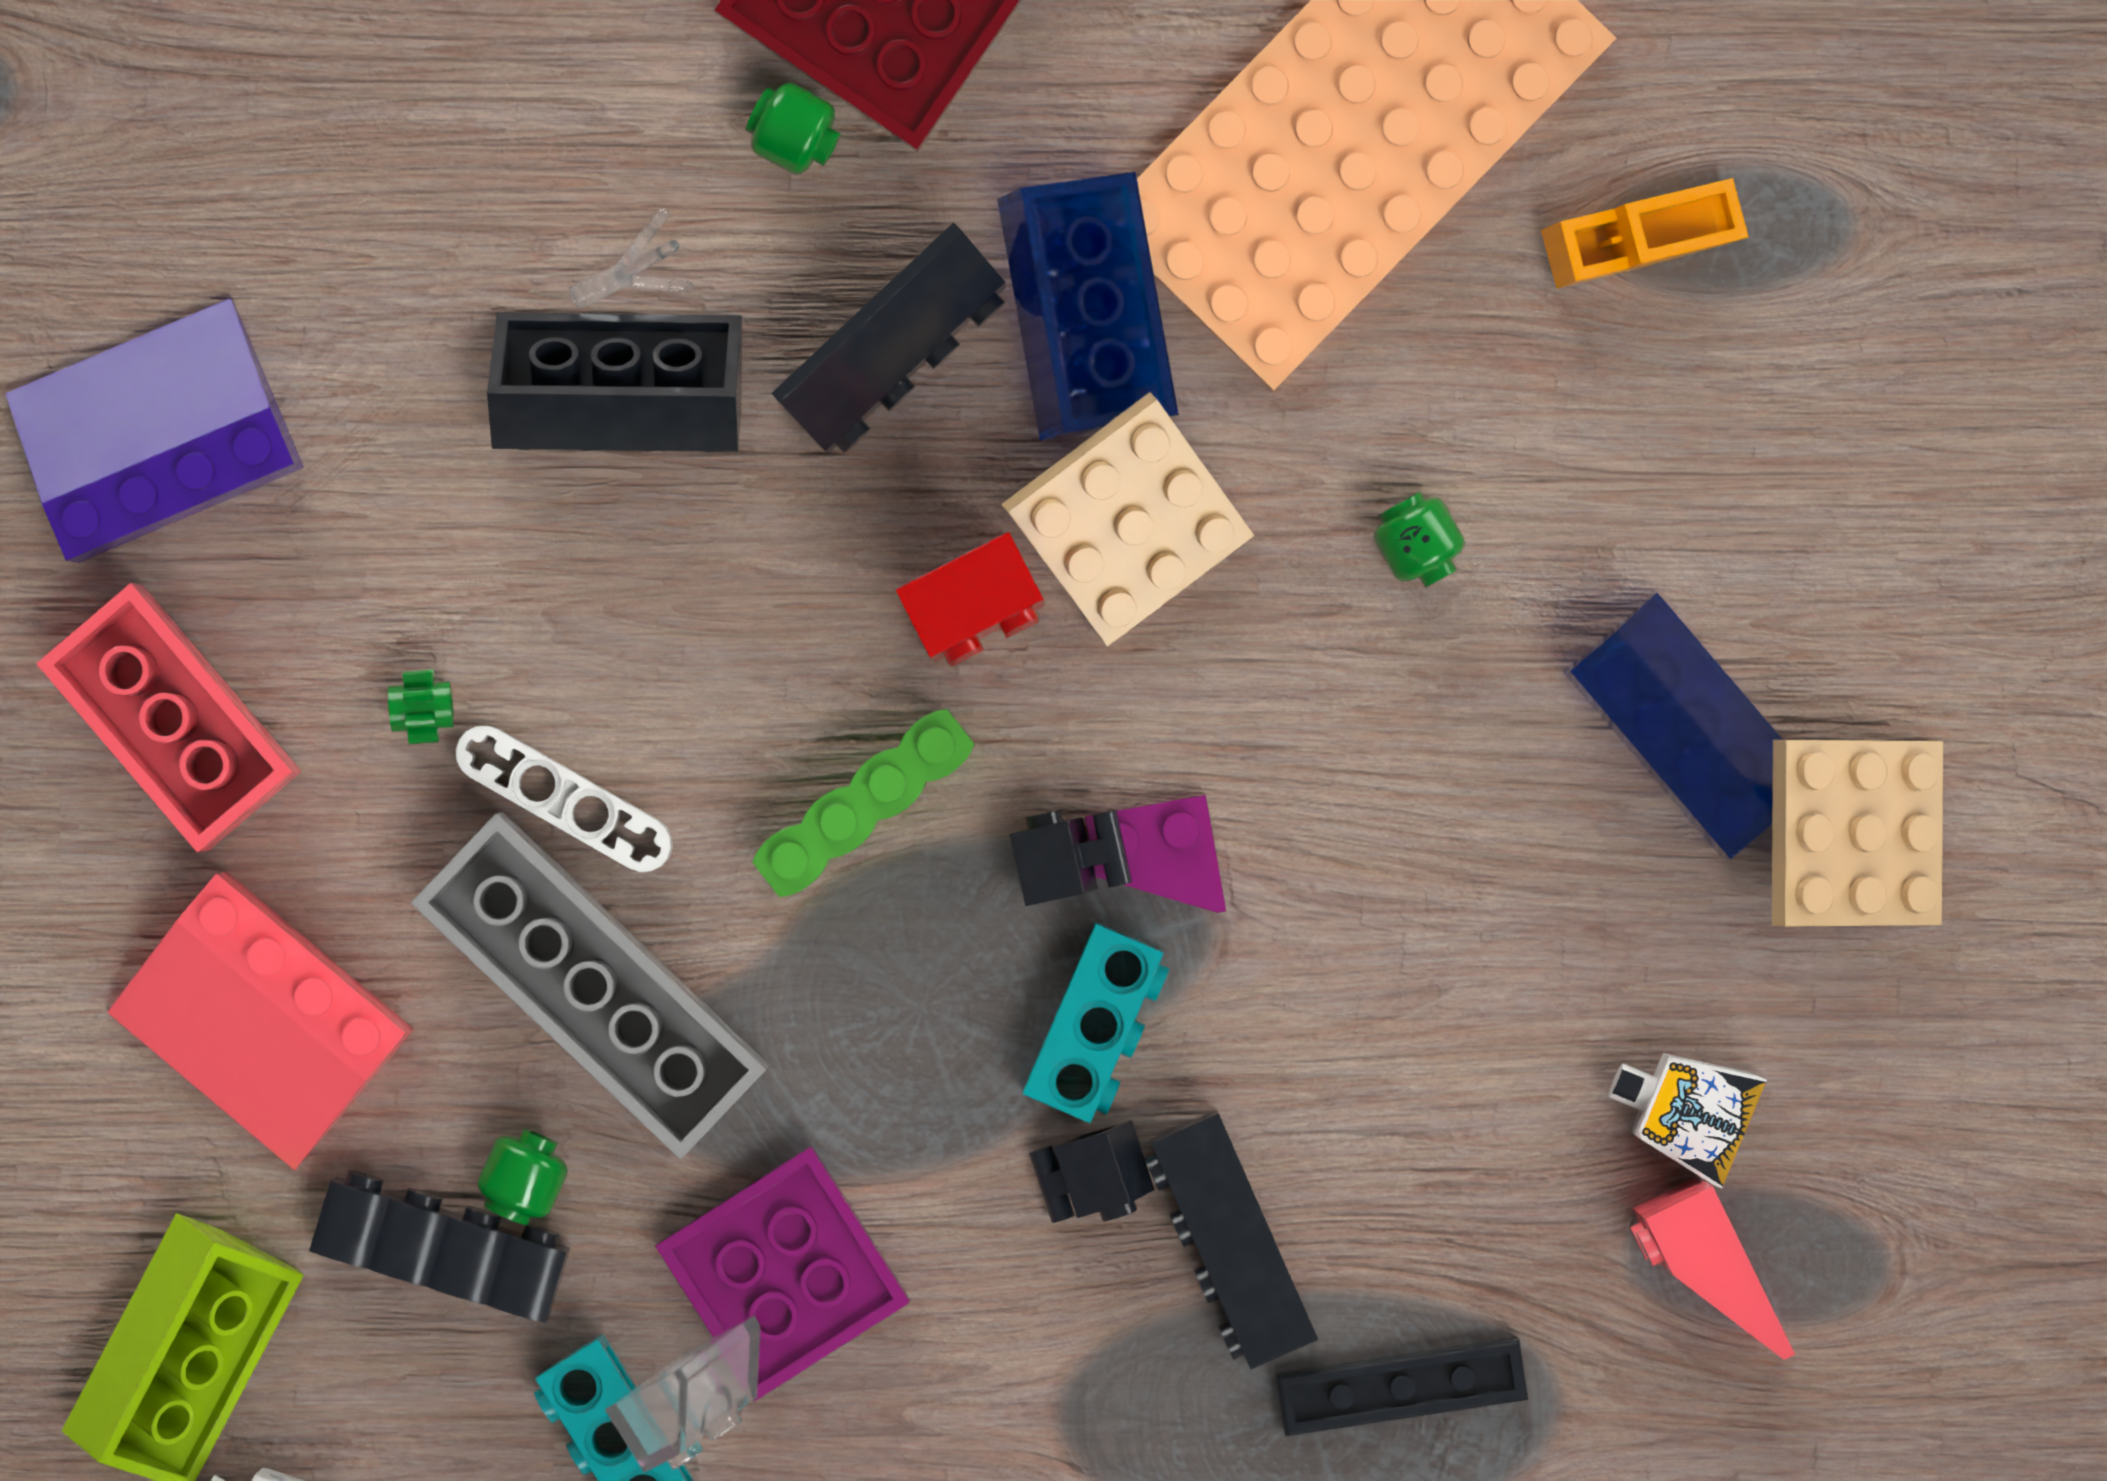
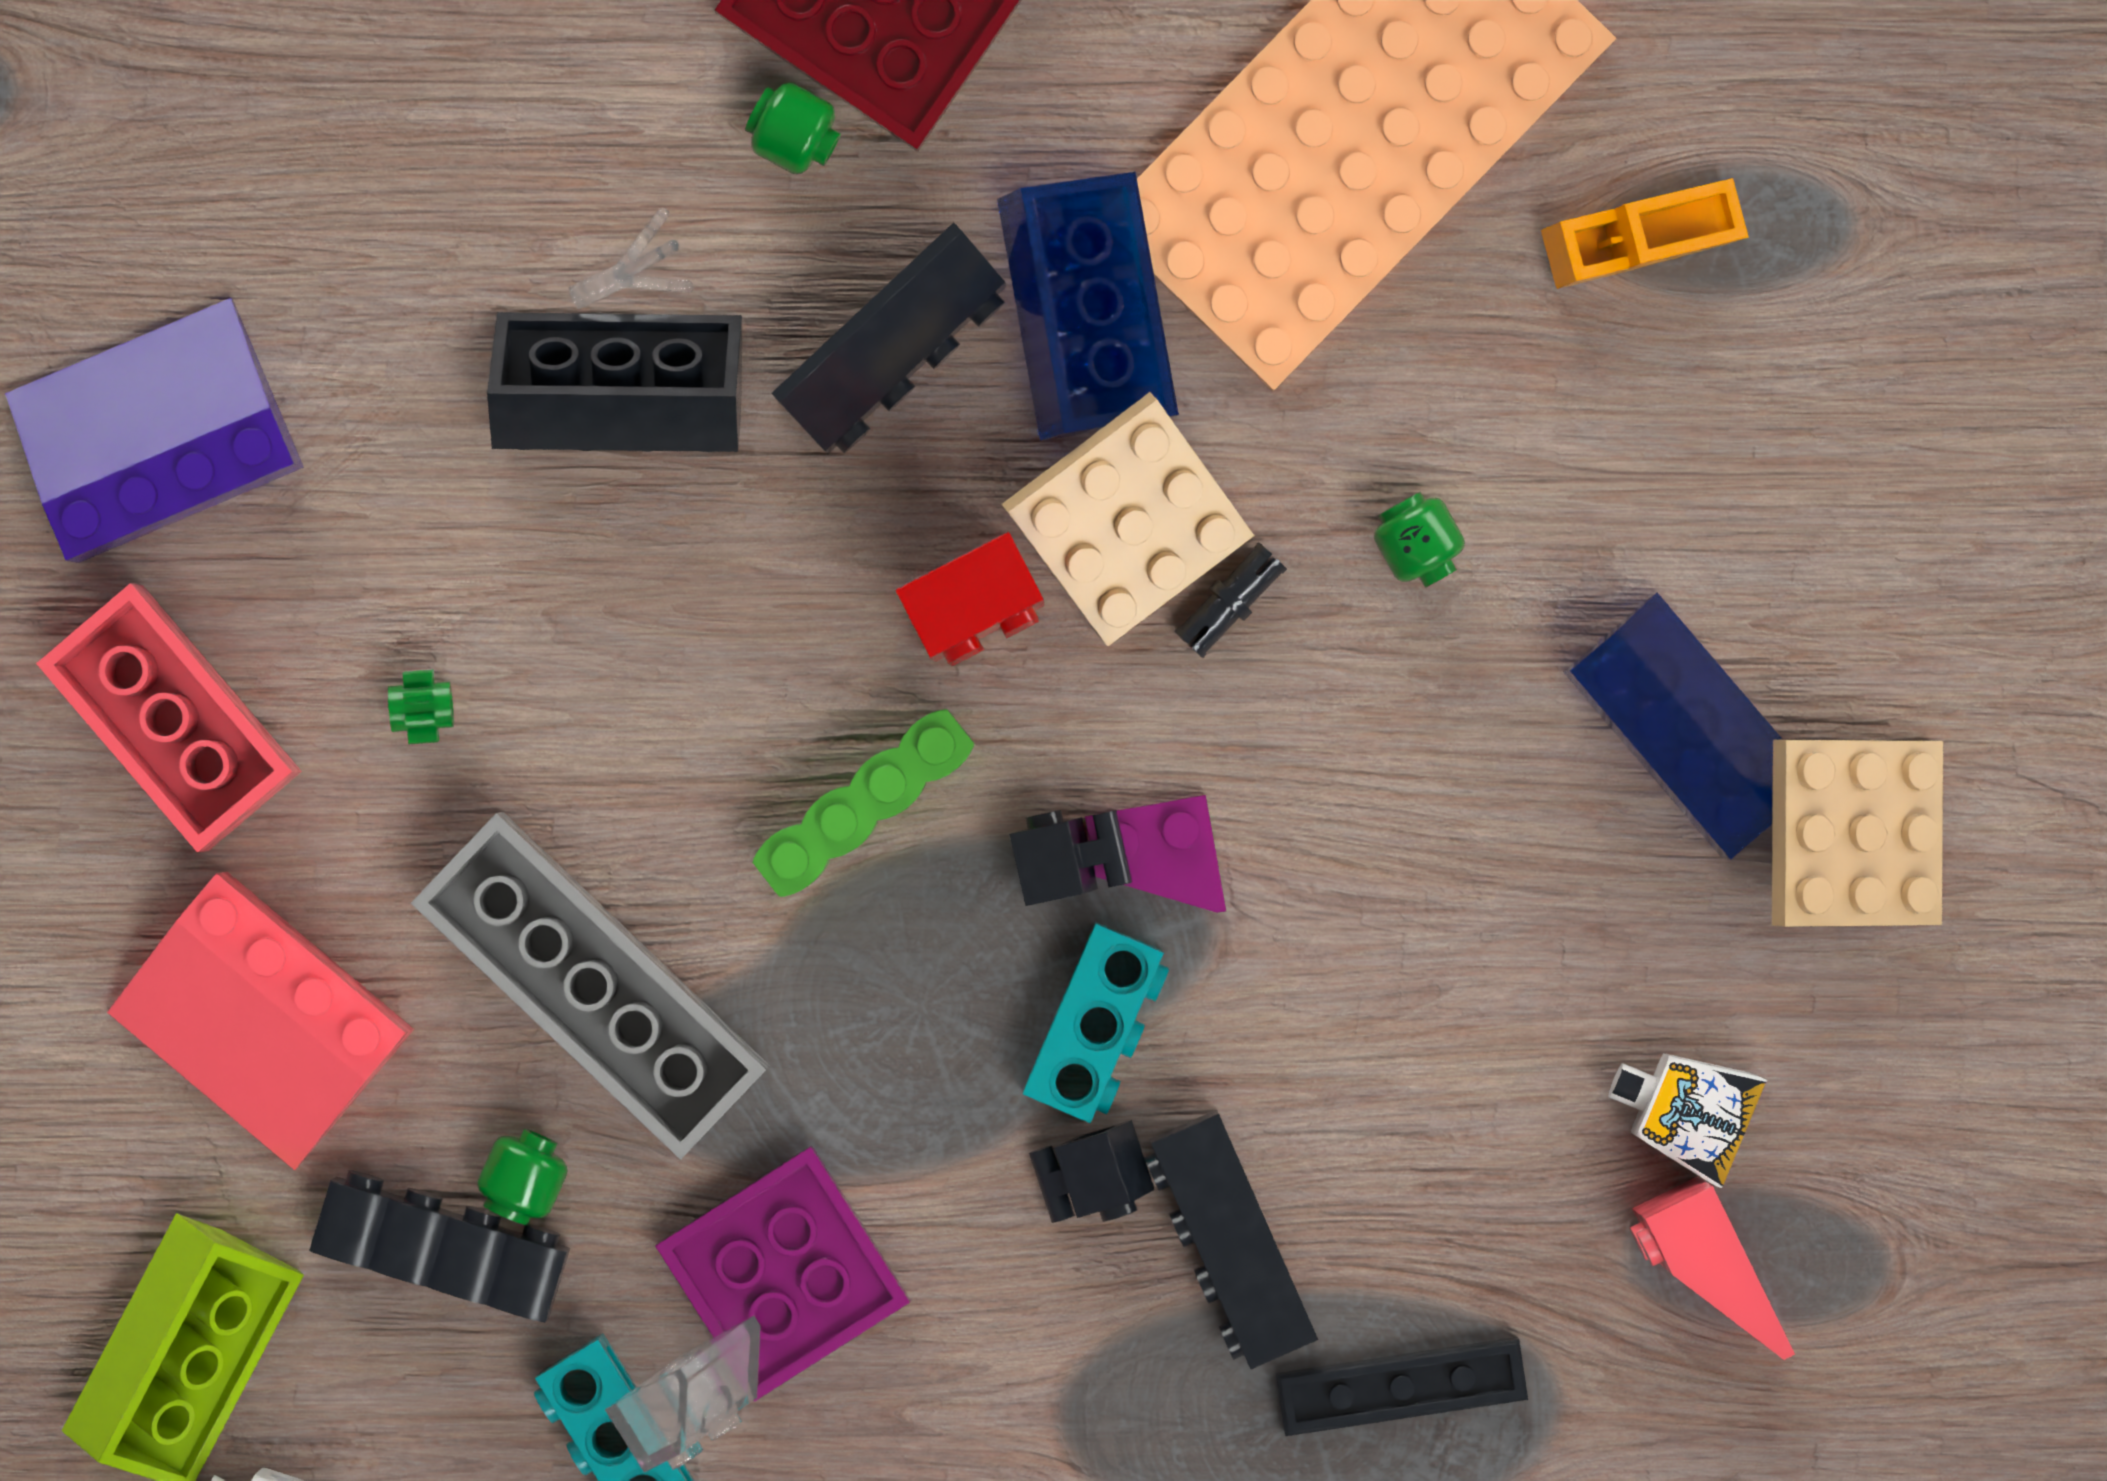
(568, 791): white beam -> none
(1230, 600): none -> black pin

